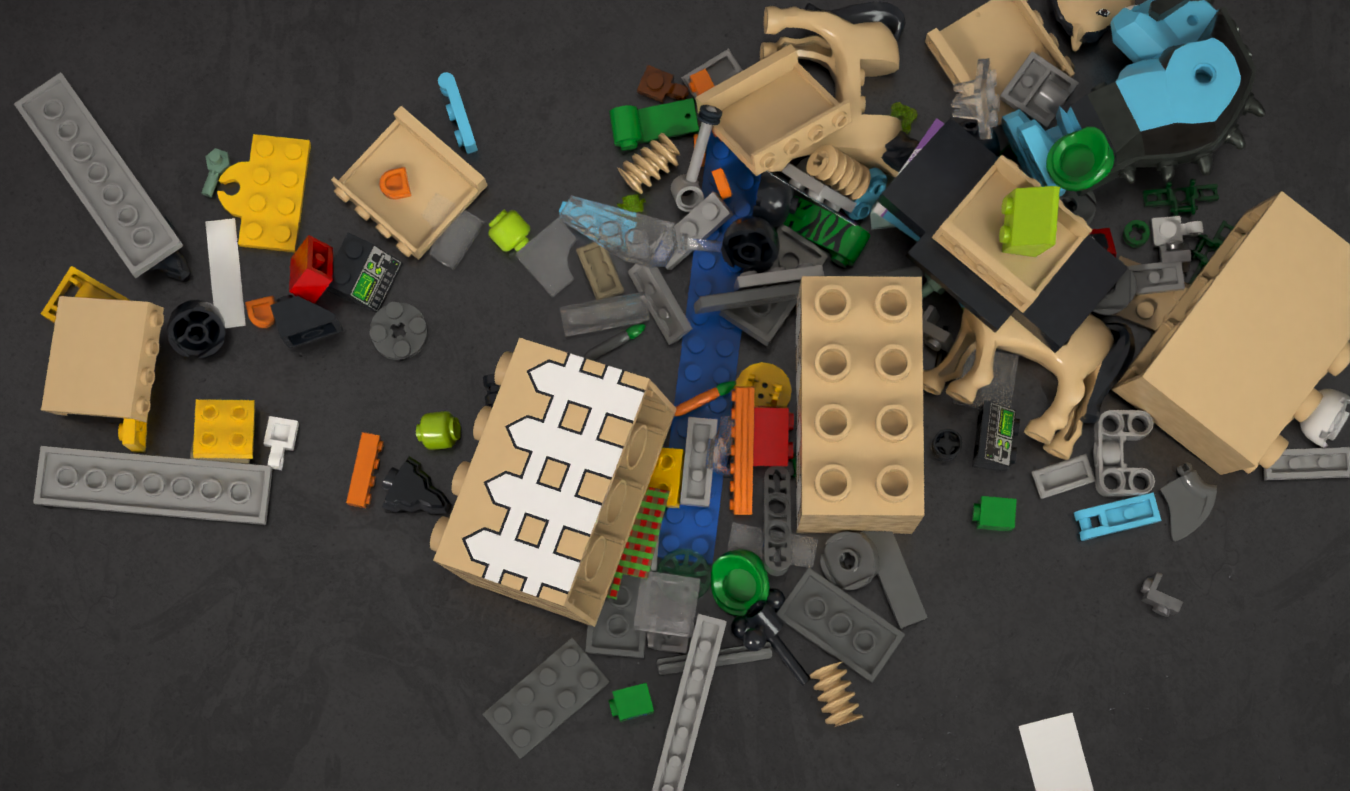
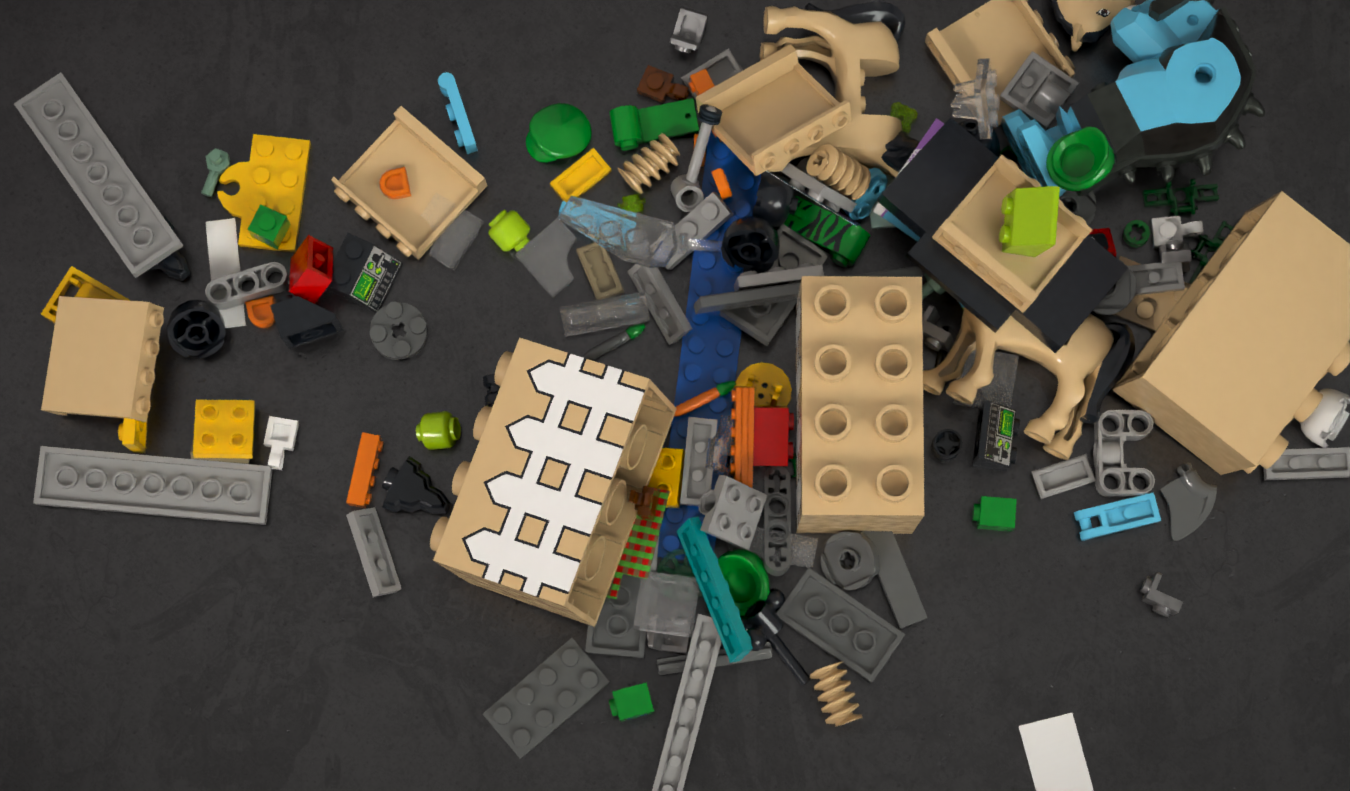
(233, 282): none -> light grey beam
(269, 226): none -> green brick
(374, 552): none -> light grey plate
(558, 133): none -> green piece
(581, 176): none -> yellow tile
(645, 502): none -> reddish brown plate
(688, 30): none -> flat silver bracket
(714, 590): none -> teal plate
(732, 511): none -> light grey plate

